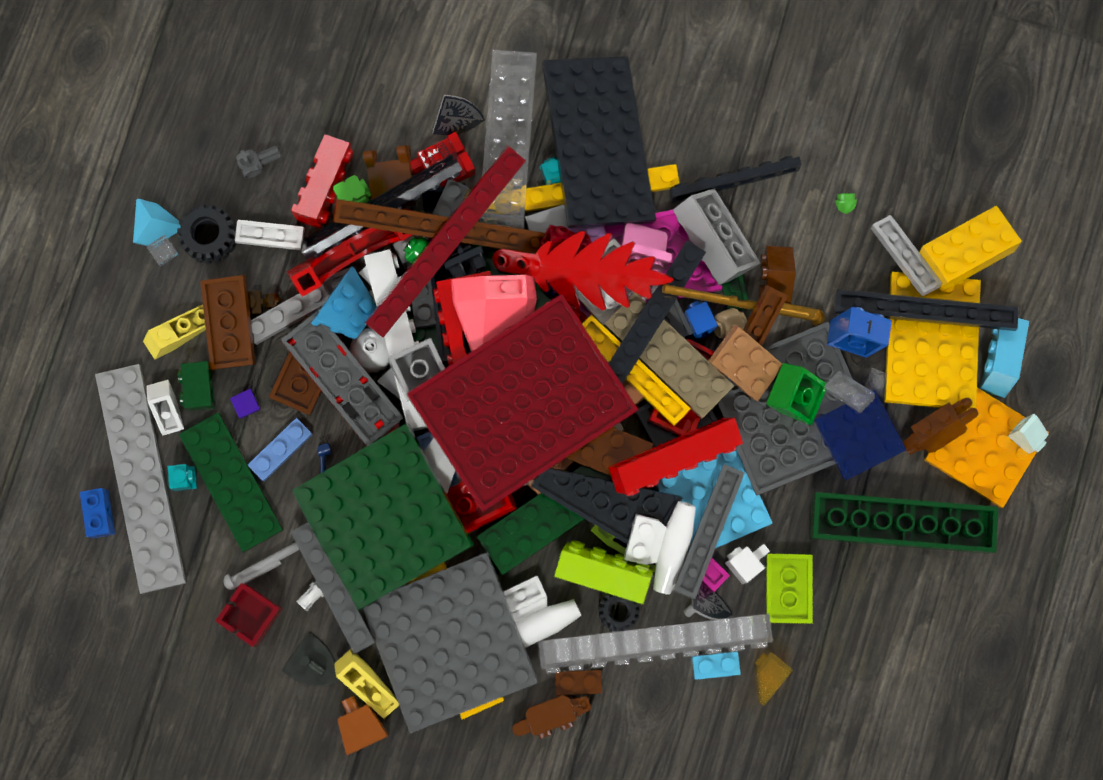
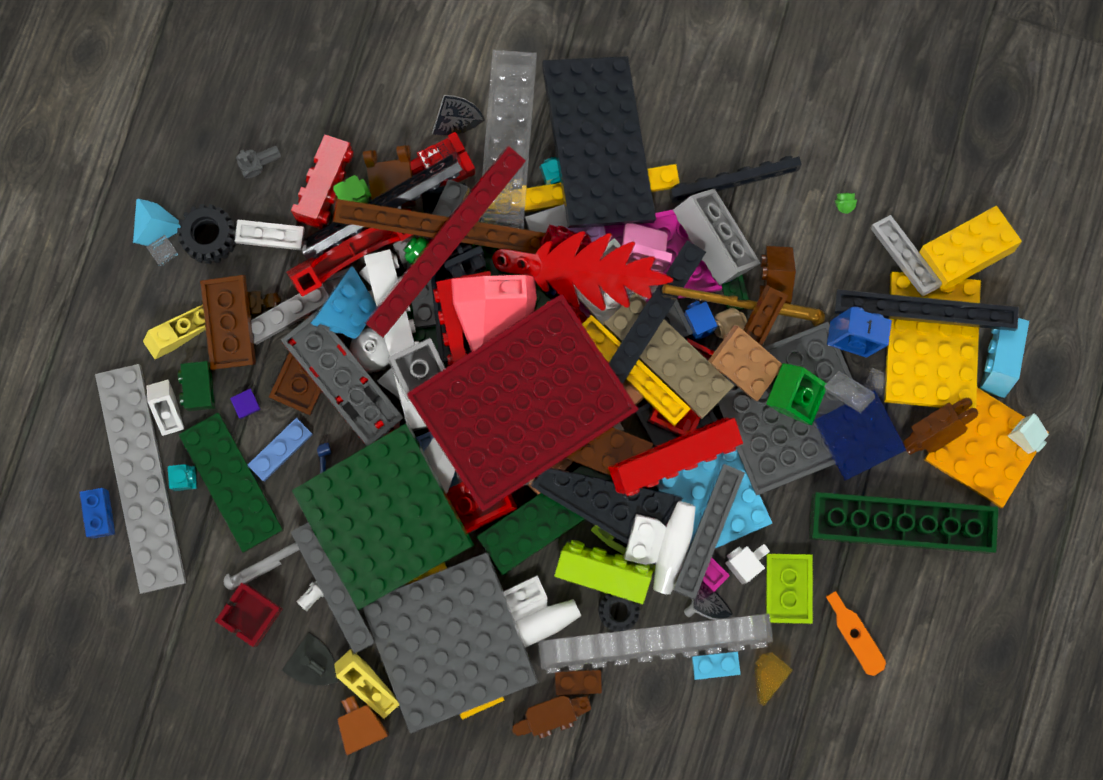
(863, 645): none -> orange piece

